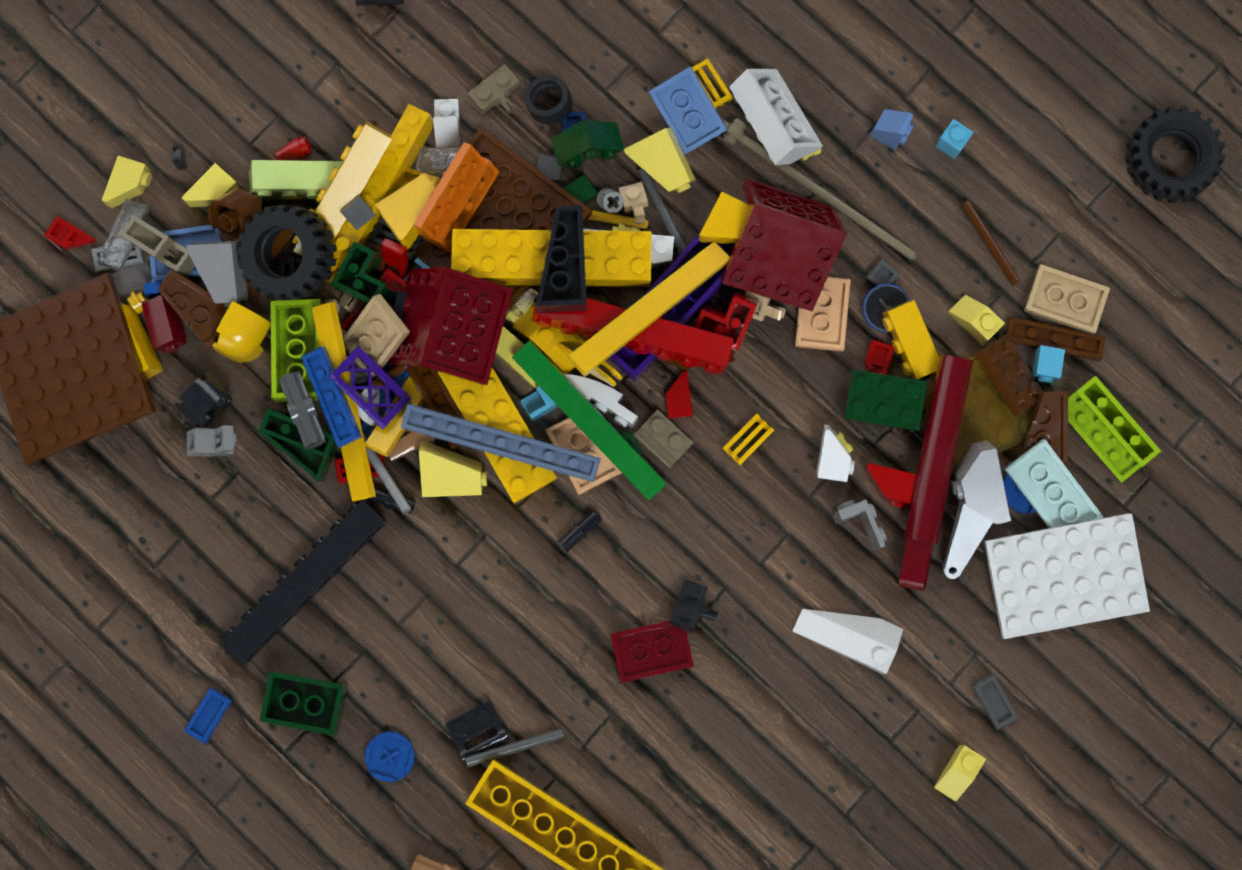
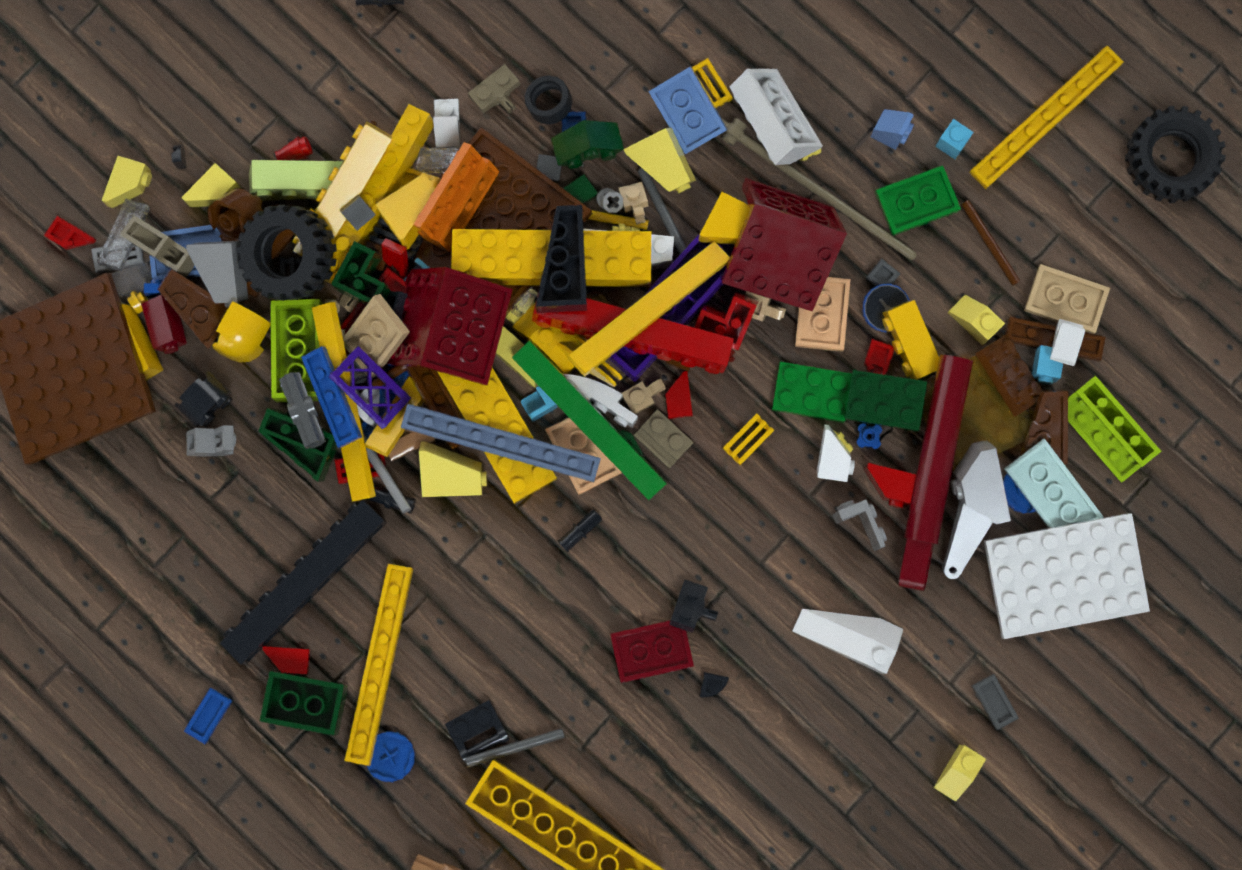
(289, 659): none -> red tile
(379, 665): none -> yellow tile
(640, 397): none -> tan plate
(712, 684): none -> black tile
(811, 392): none -> green plate
(875, 432): none -> blue plate
(917, 200): none -> green plate
(1046, 117): none -> yellow tile
(1067, 342): none -> white slope

